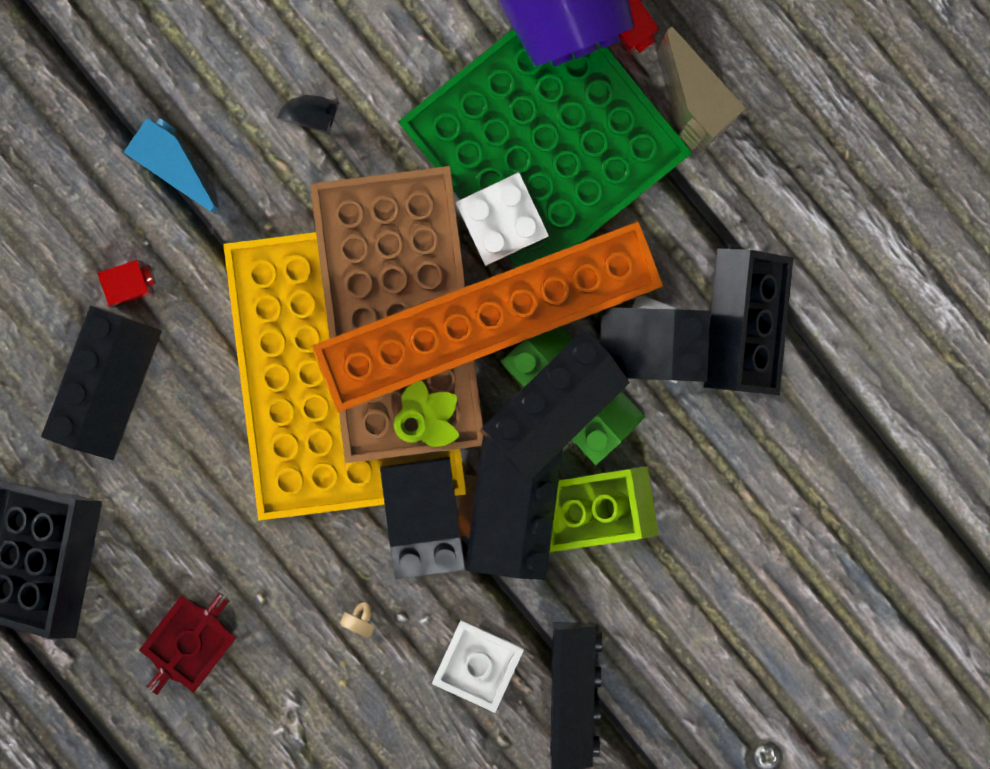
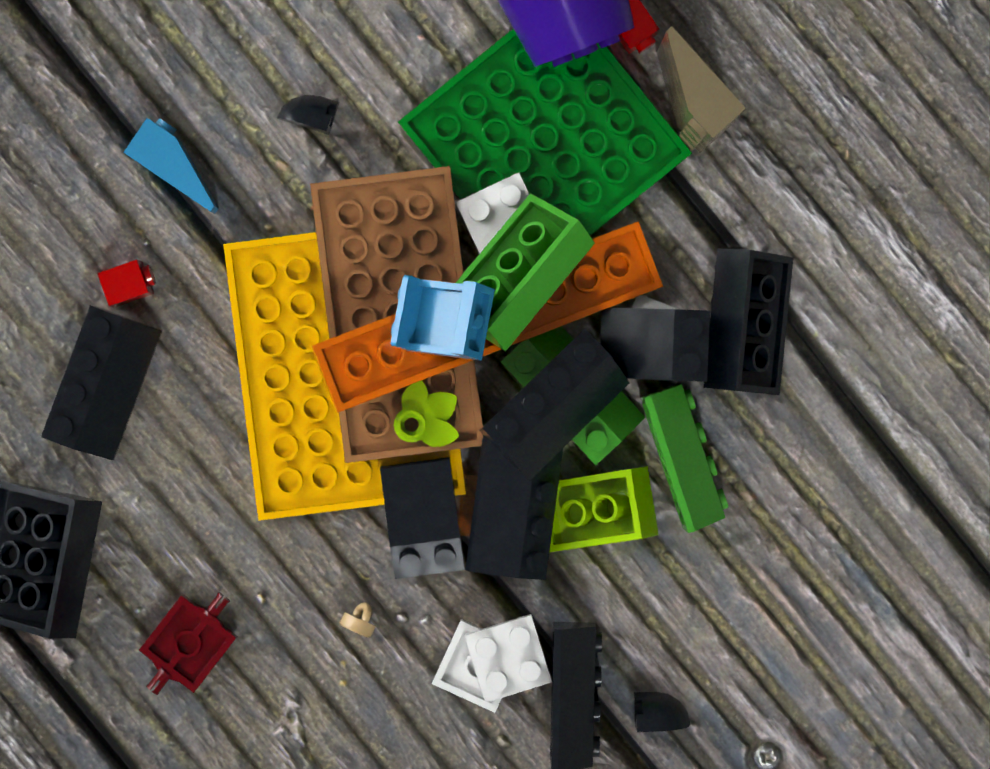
(442, 317): none -> dark azure panel
(508, 658): none -> white plate
(527, 265): none -> bright green slope
(659, 712): none -> black brick
(683, 457): none -> bright green slope

